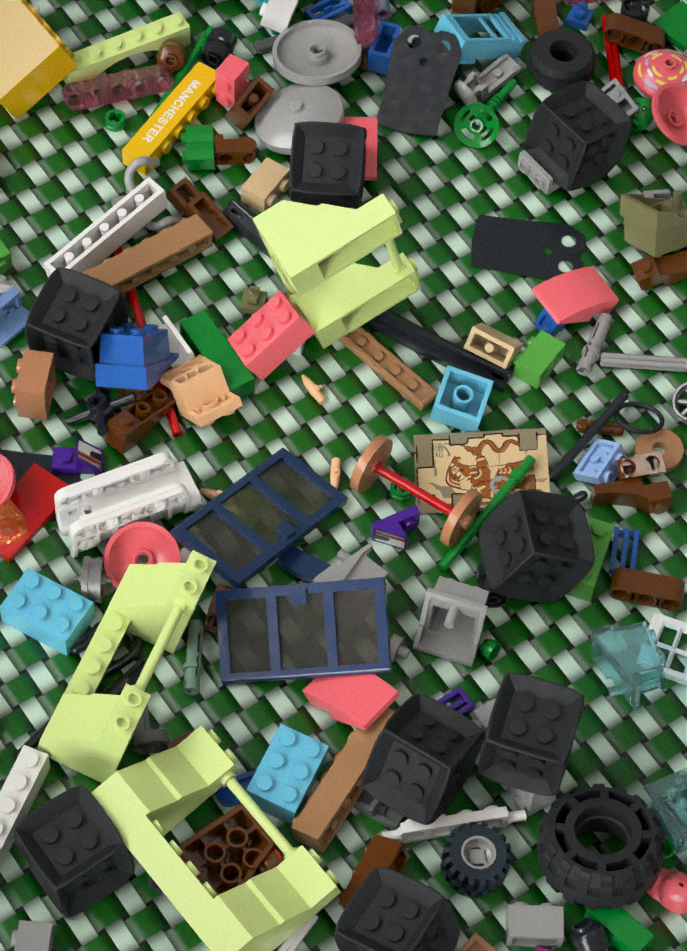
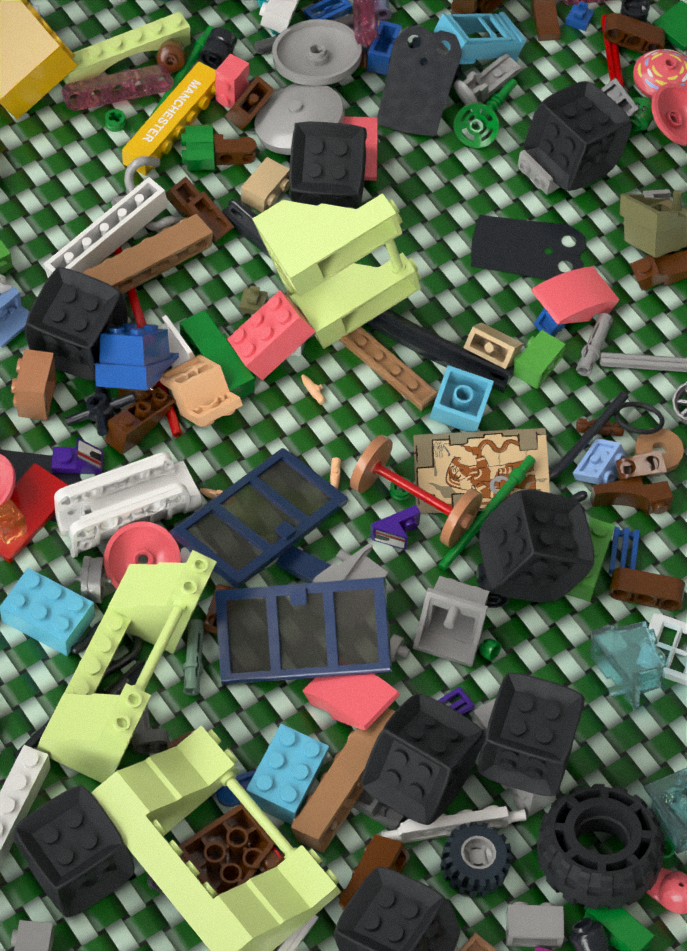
(564, 46): black tyre -> none

